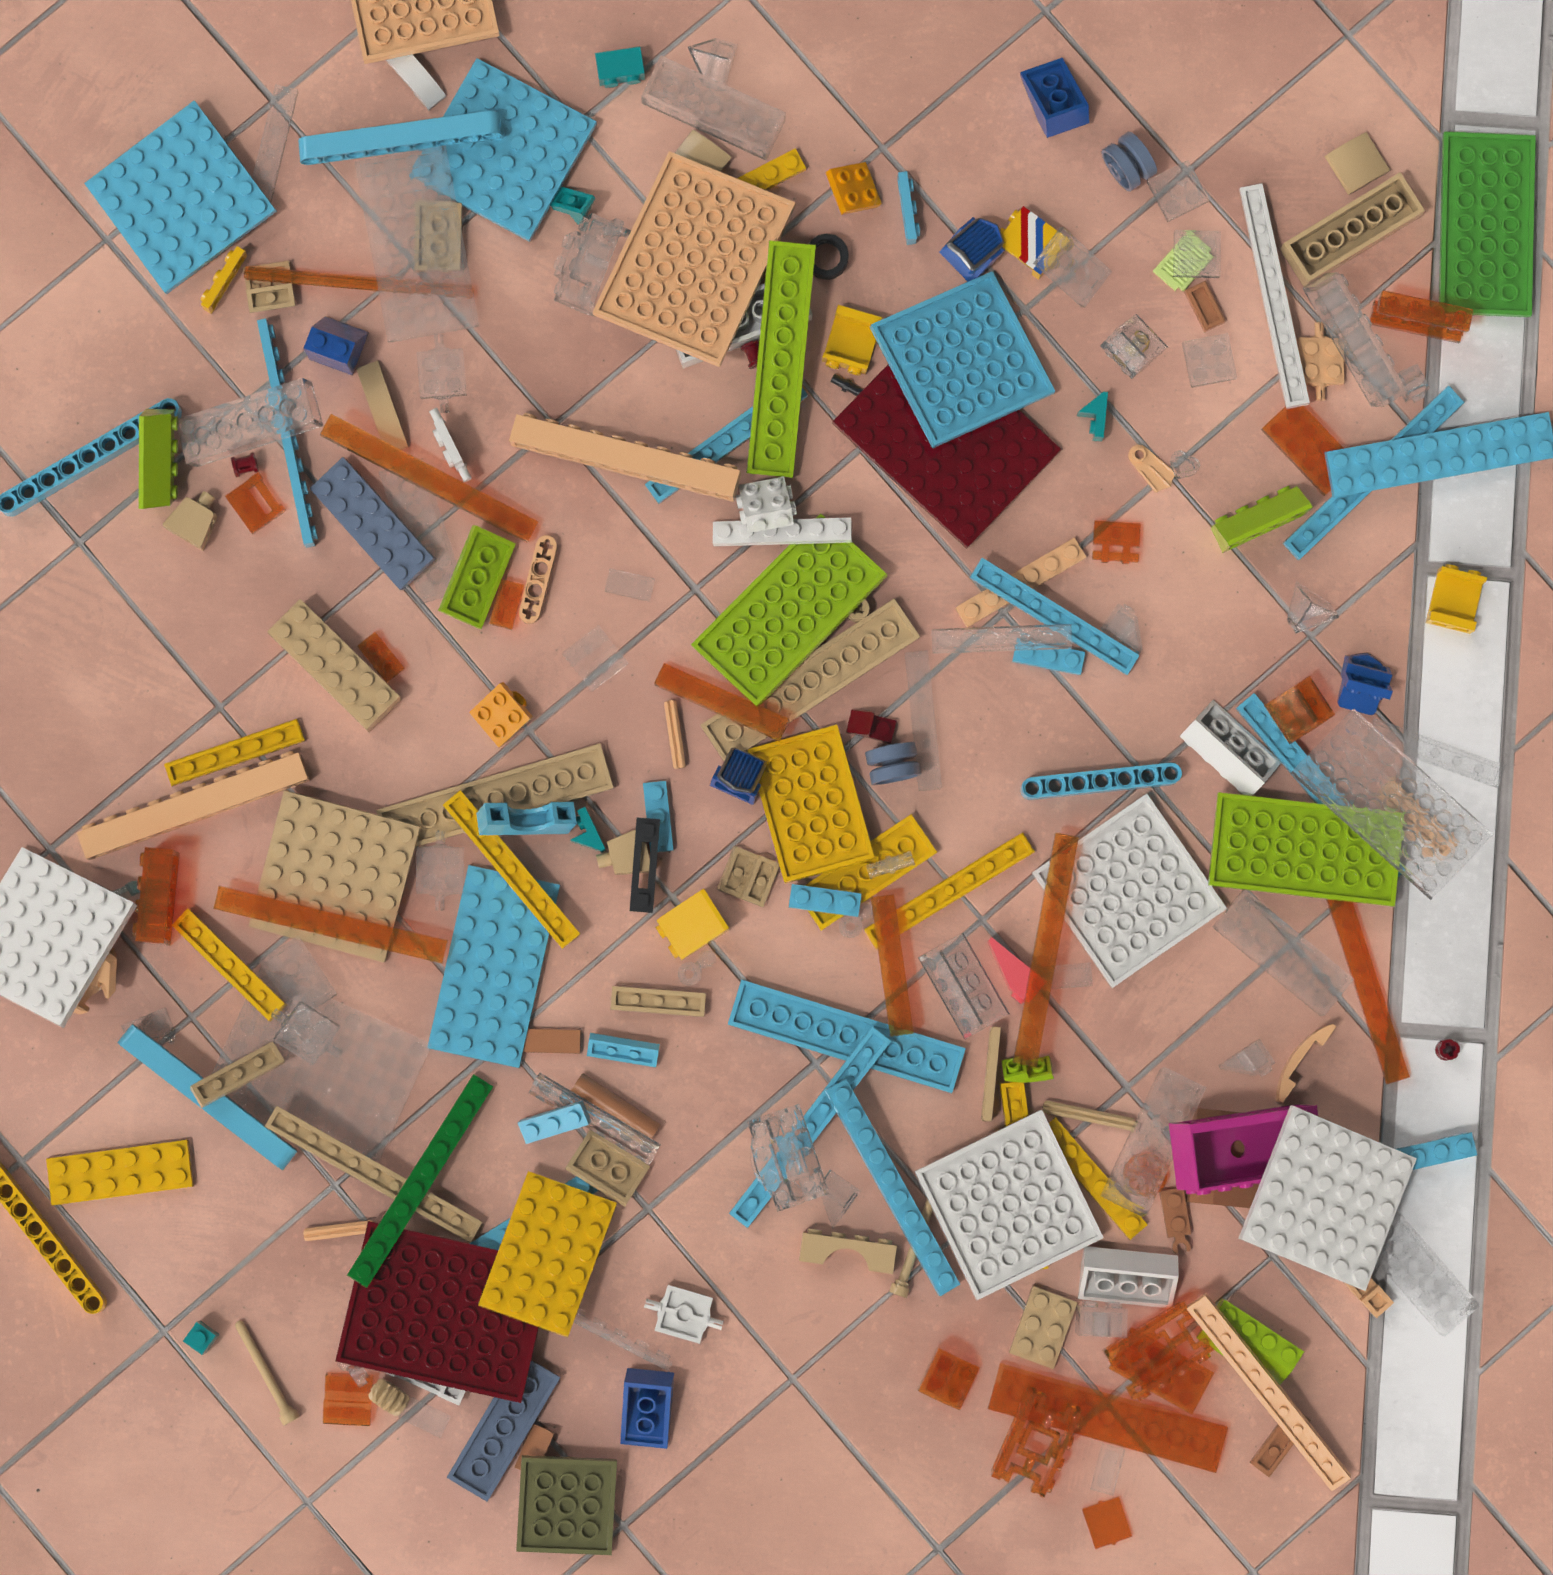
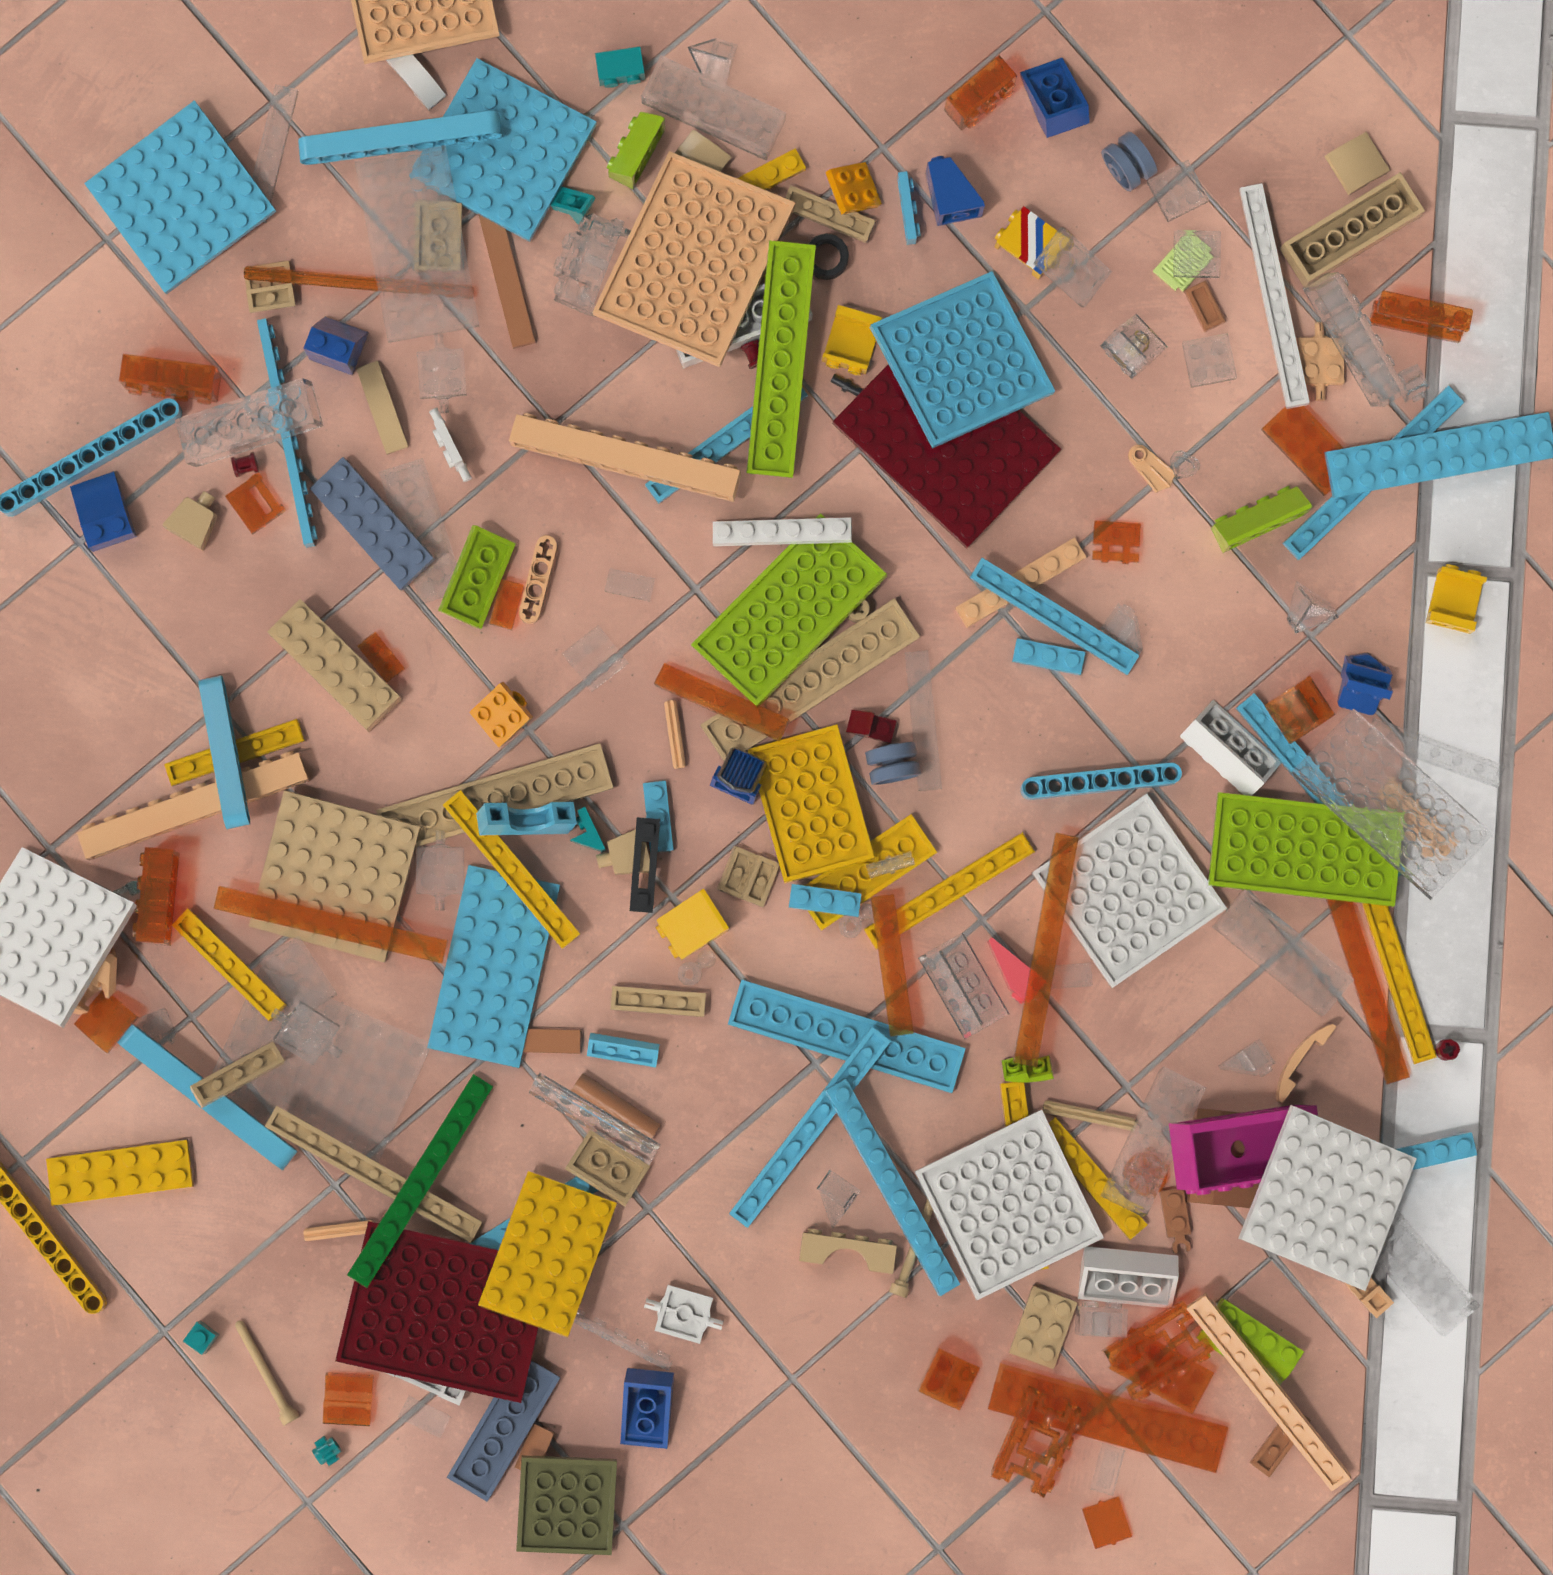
(102, 512): none -> blue slope
(106, 1021): none -> clear orange slope
(157, 458): lime slope -> none
(170, 378): none -> clear orange brick
(223, 279): yellow plate -> none
(224, 752): none -> medium azure beam
(326, 1450): none -> teal gear
(357, 1373): clear plate -> none
(389, 1397): tan gear -> none
(428, 478): clear orange plate -> none
(507, 283): none -> nougat tile
(554, 1122): medium azure plate -> none
(636, 148): none -> lime slope
(766, 504): white brick -> none
(786, 1158): clear piece -> none
(829, 215): none -> tan plate
(951, 193): none -> blue slope
(974, 247): blue piece -> none
(981, 93): none -> clear orange brick
(990, 1075): tan tile -> none
(1002, 638): clear plate -> none
(1097, 410): teal slope -> none
(1399, 982): none -> yellow tile
(1487, 223): bright green plate -> none

